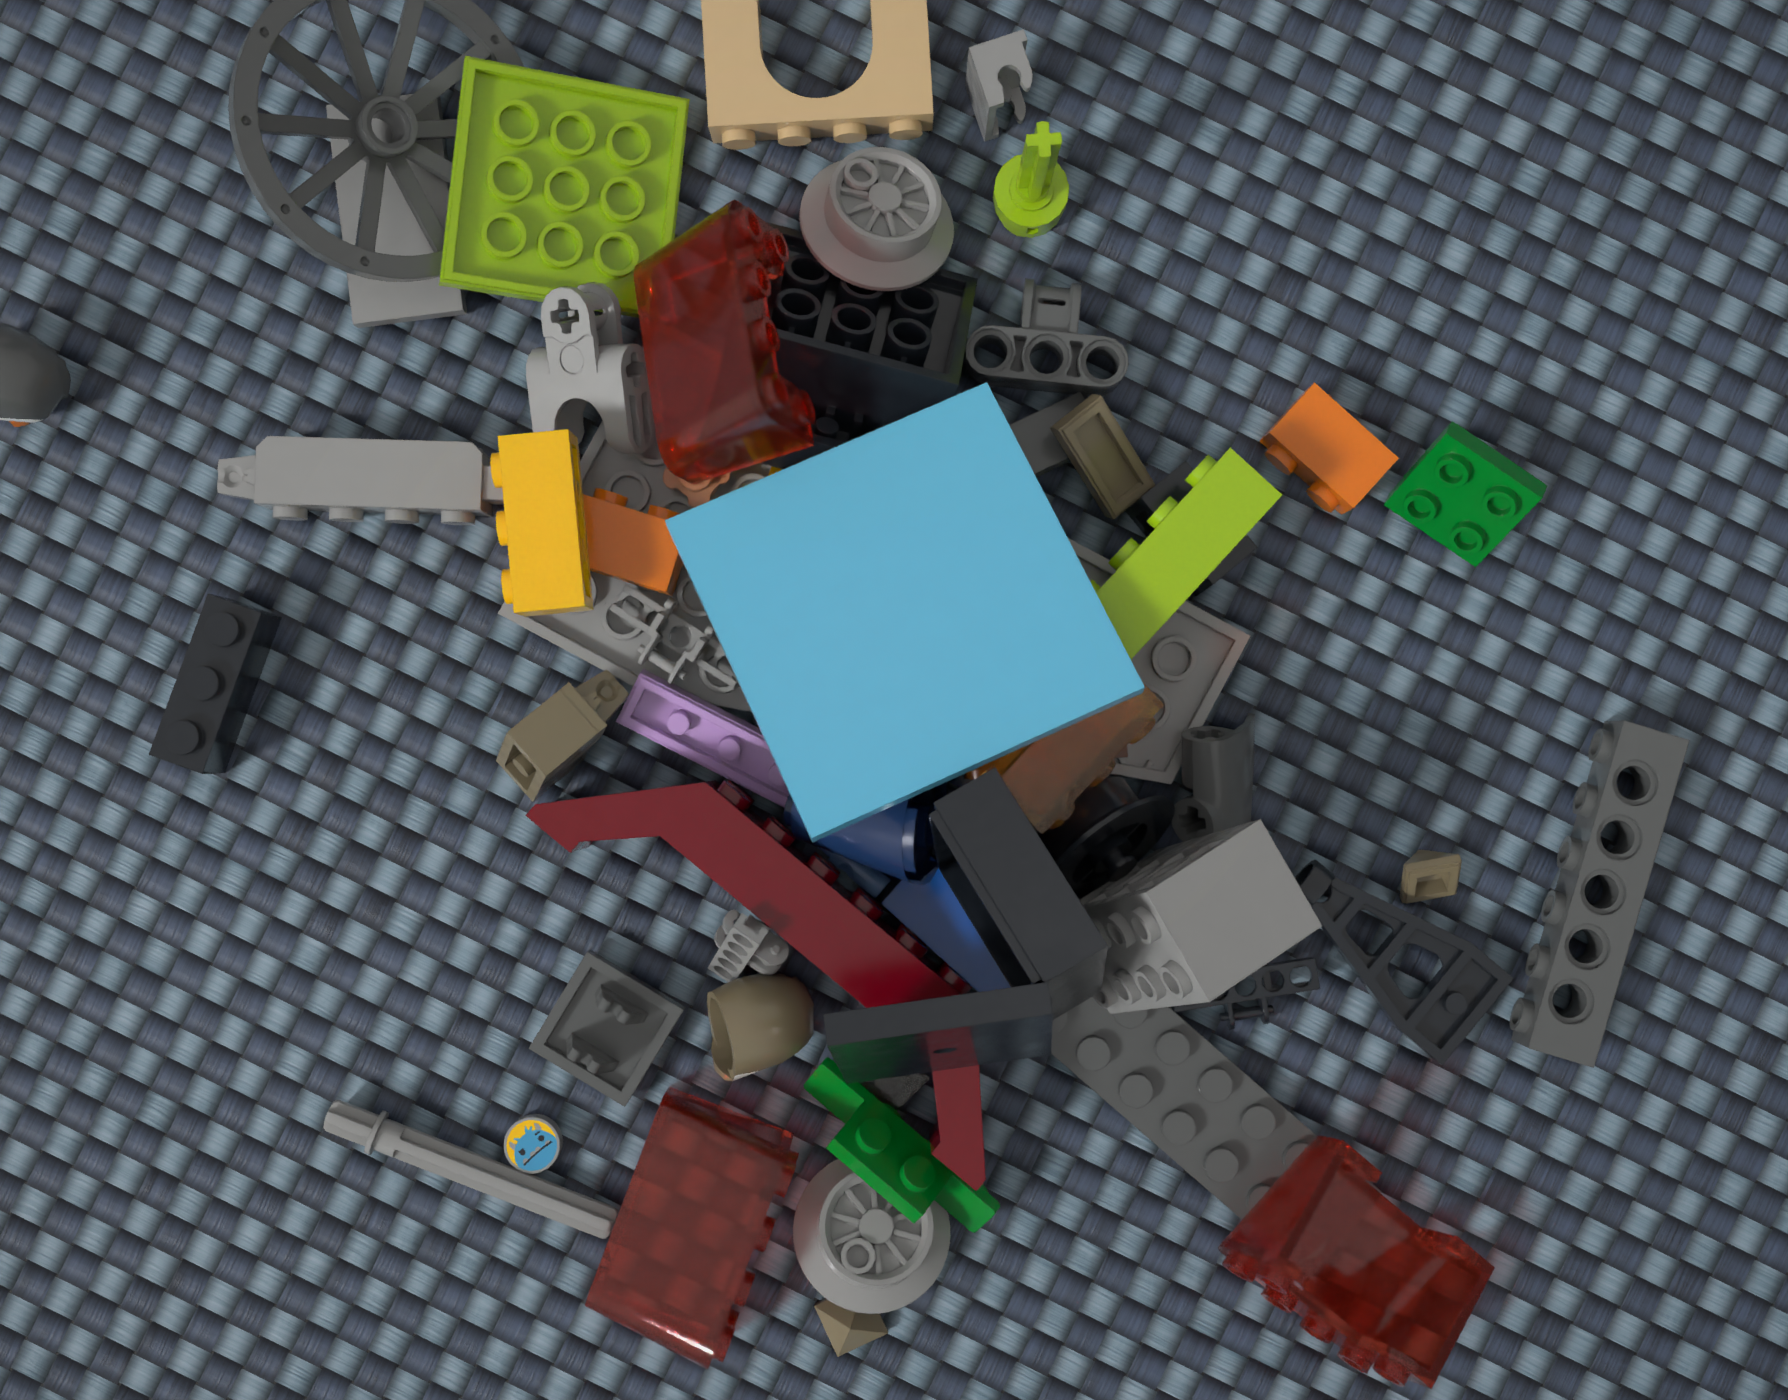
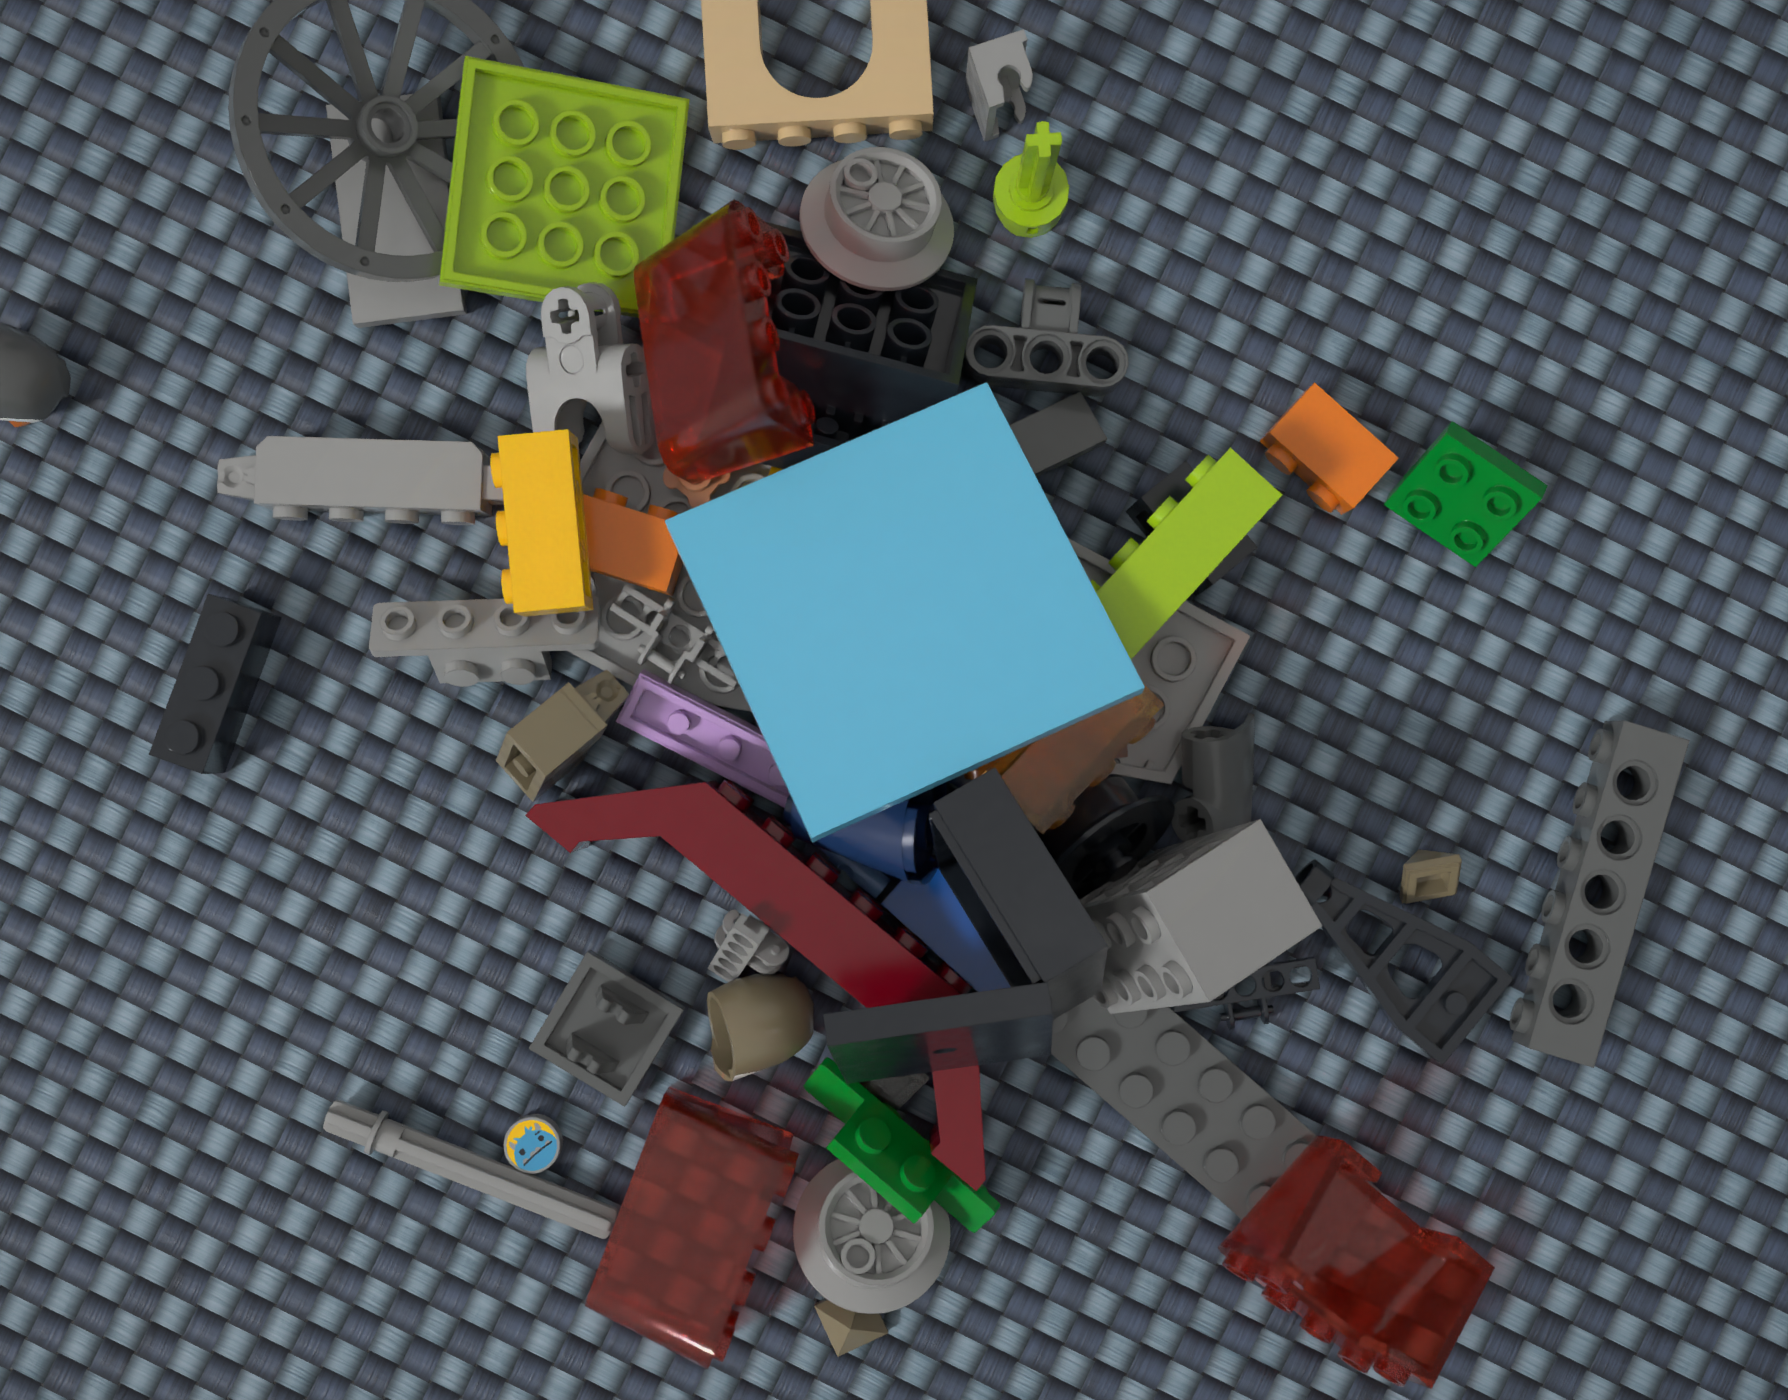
(480, 638): none -> light grey bracket
(1102, 456): dark tan tile -> none

